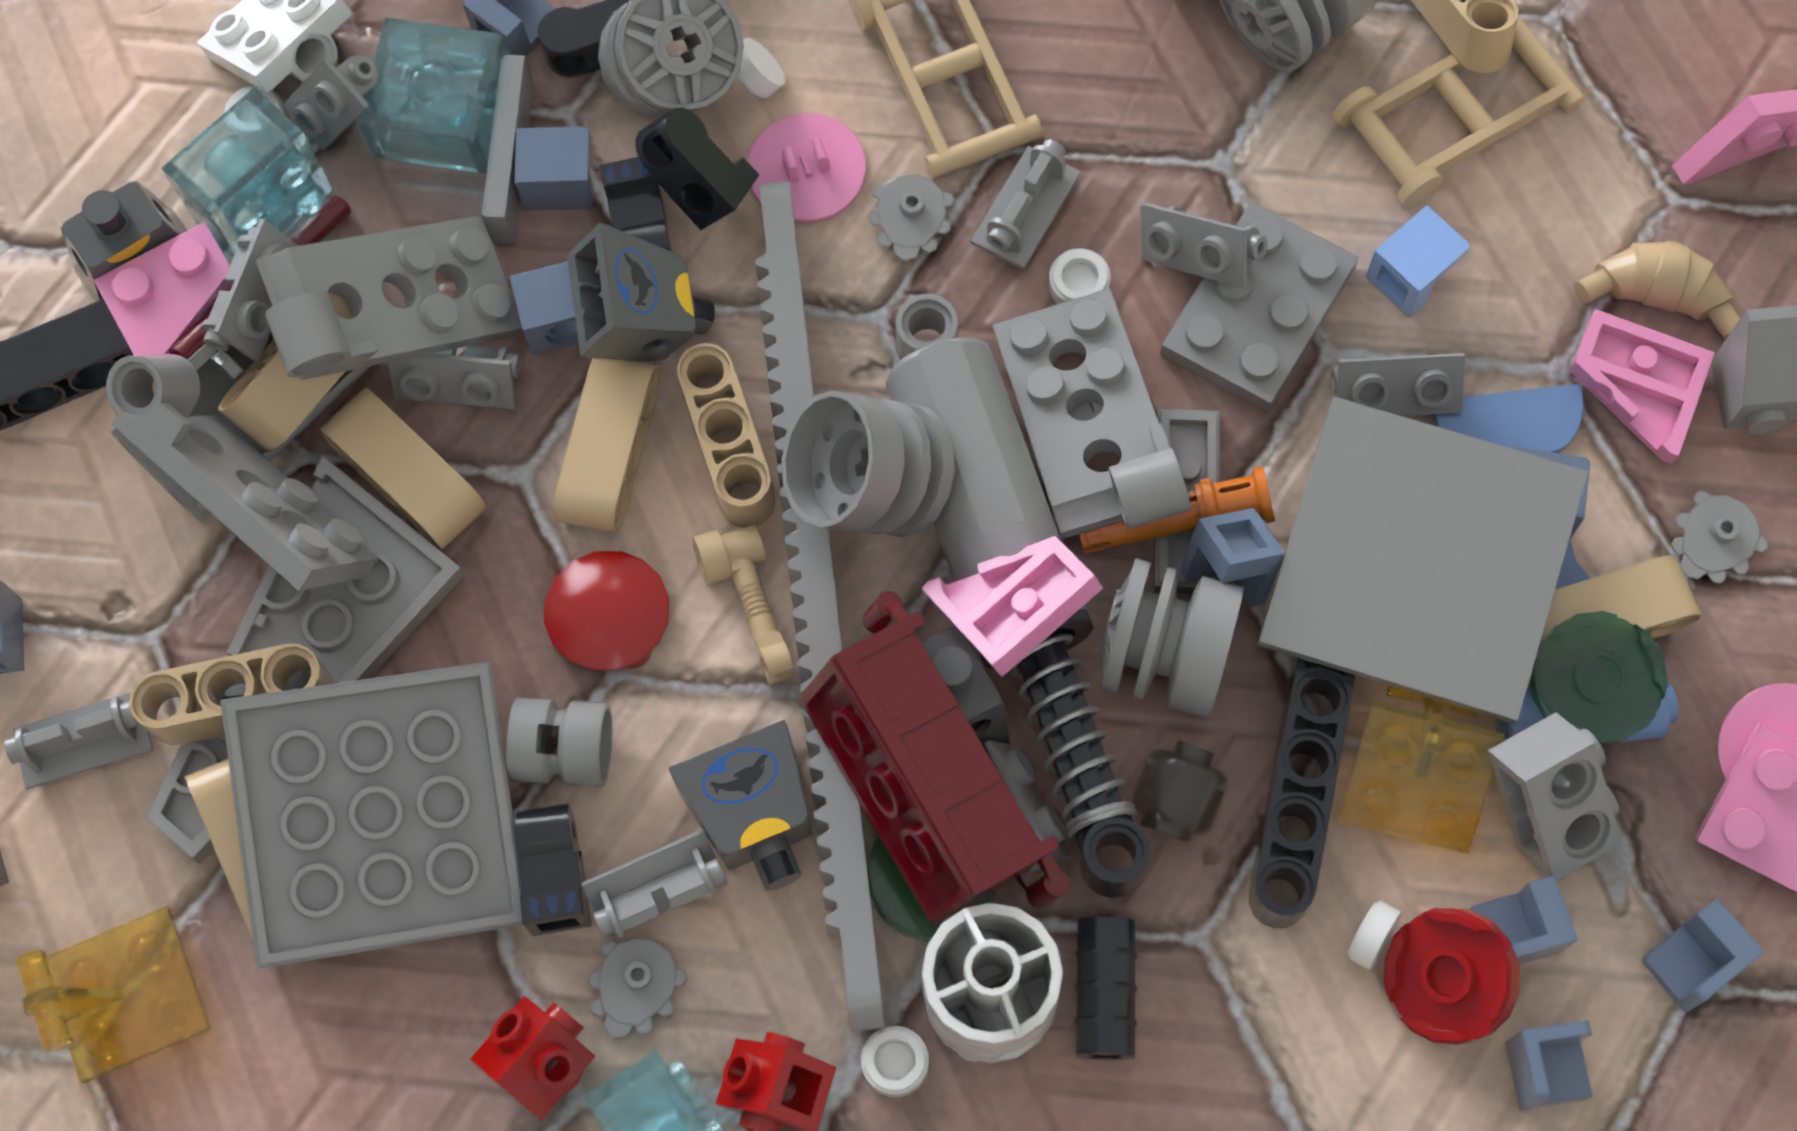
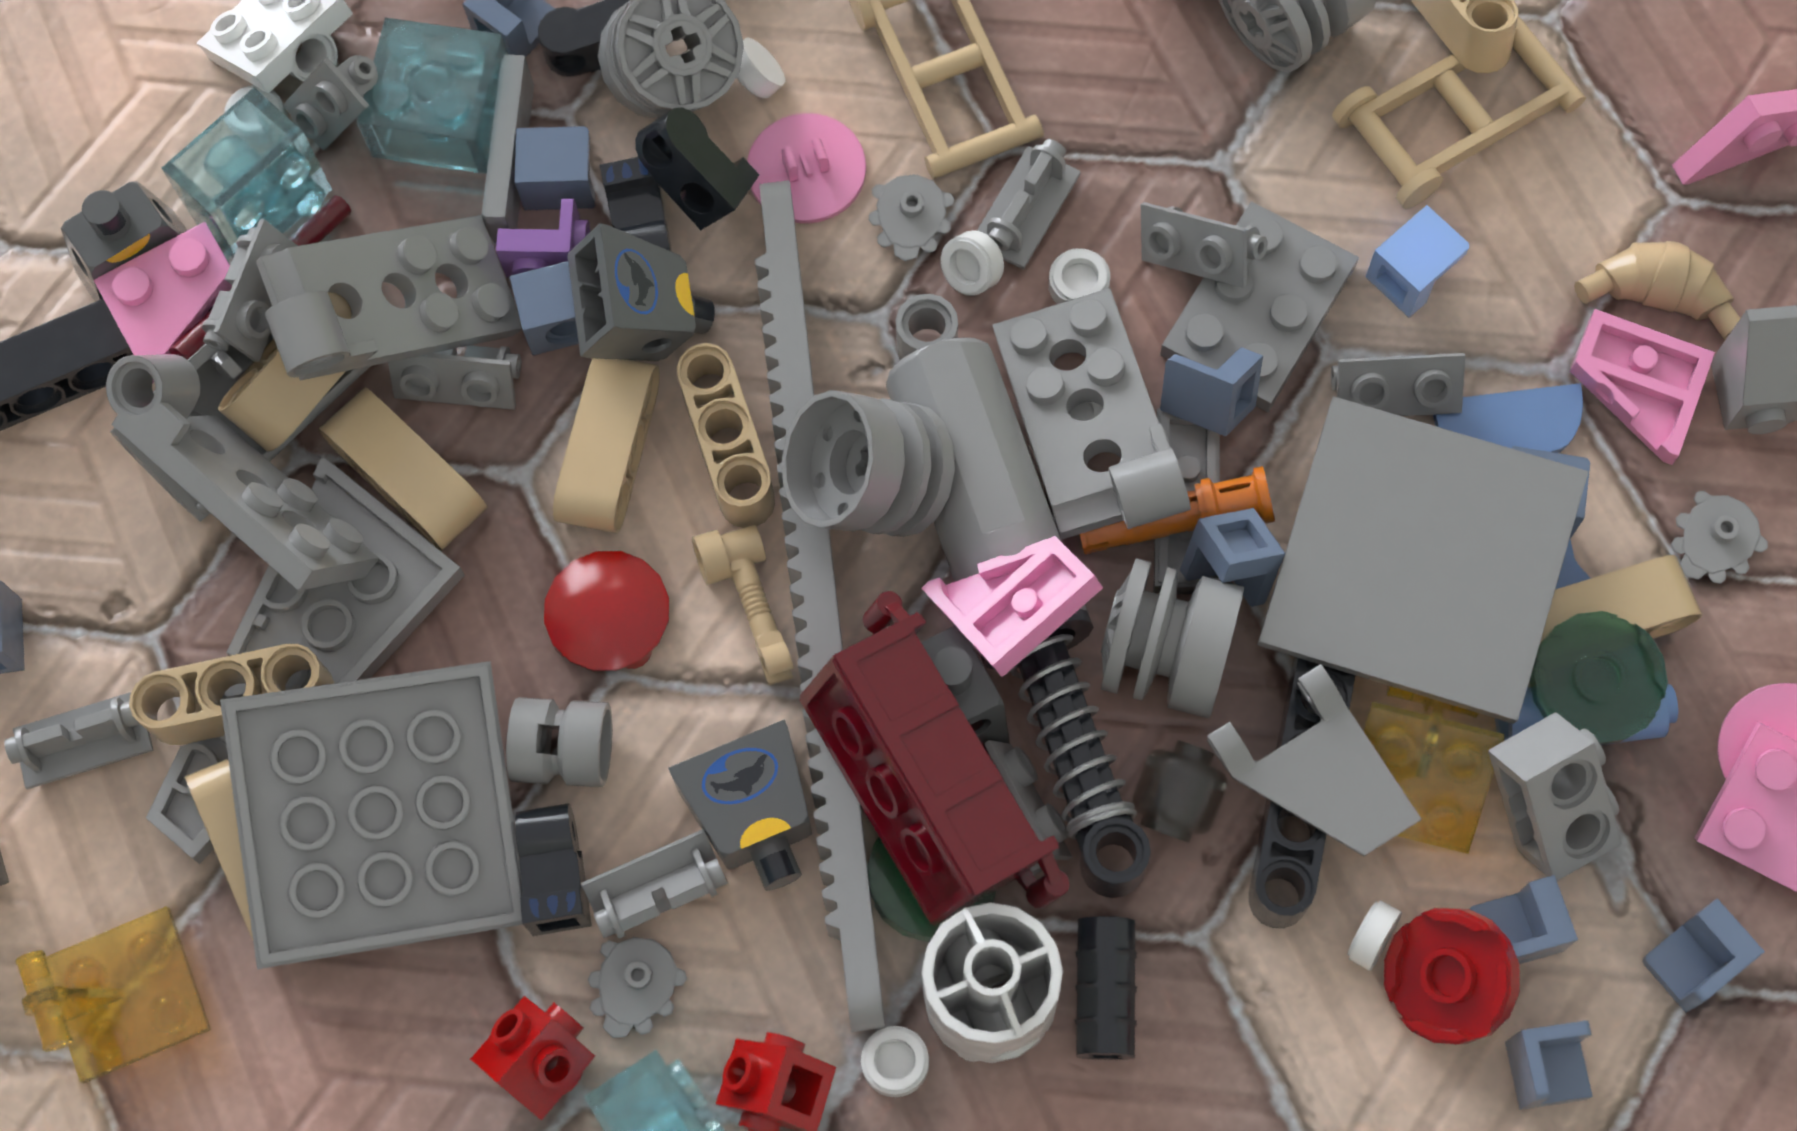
(537, 248): none -> medium lavender bracket
(972, 262): none -> white tile
(1212, 396): none -> sand blue panel
(1325, 774): none -> light grey flag

